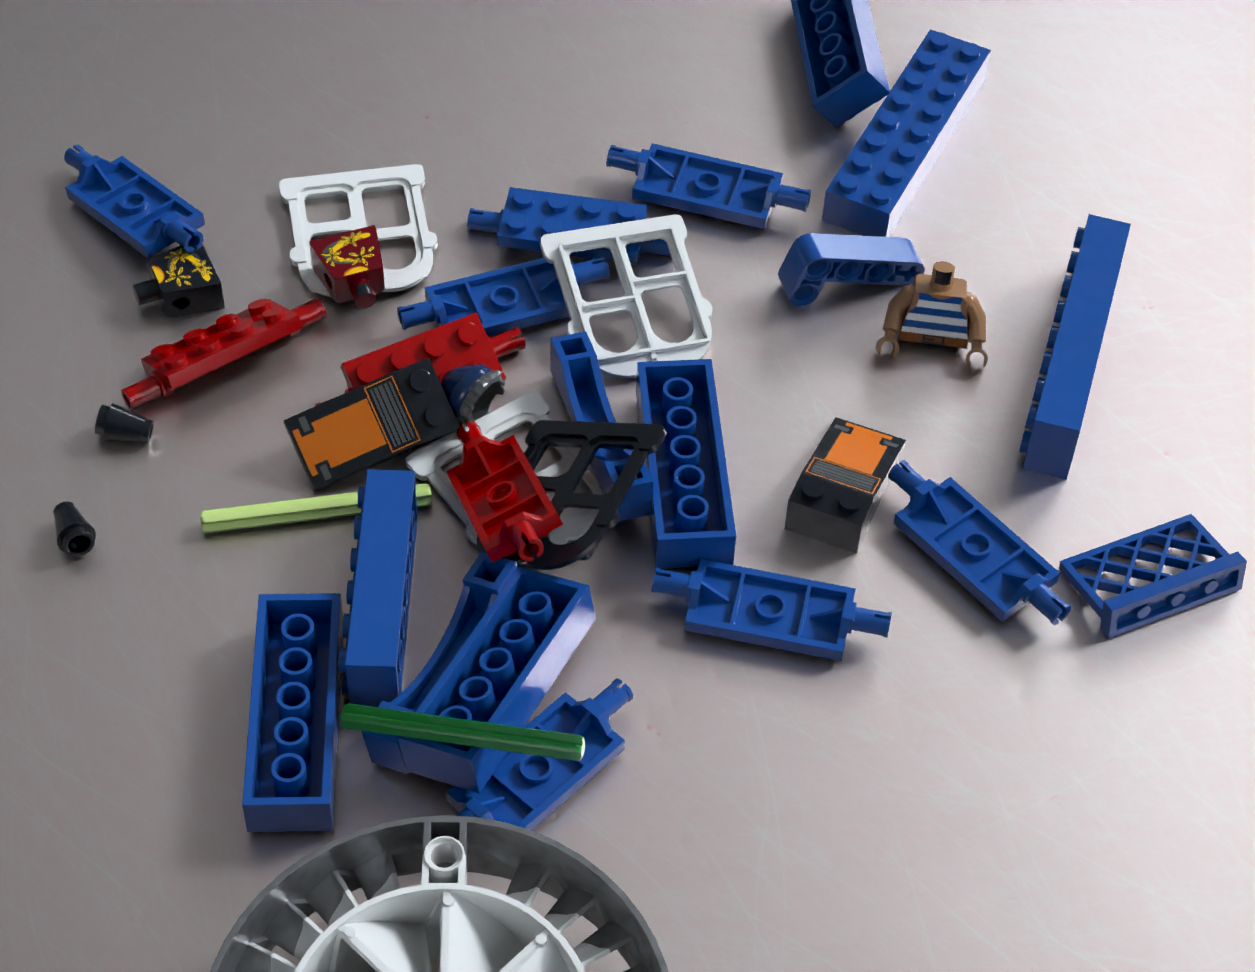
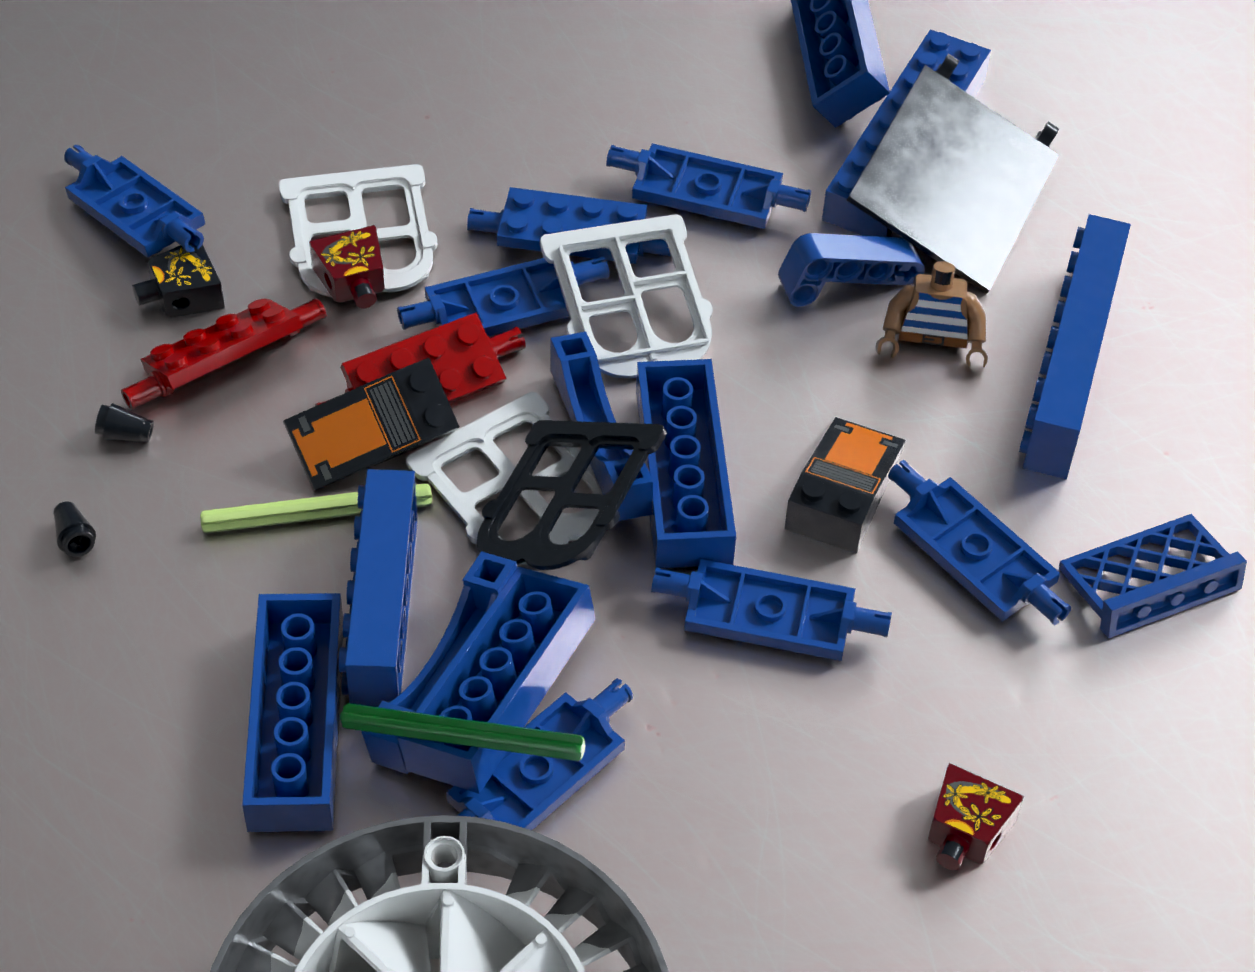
(471, 391): hair -> none
(502, 495): red plate -> none
(955, 176): none -> flag
(971, 817): none -> dark red torso

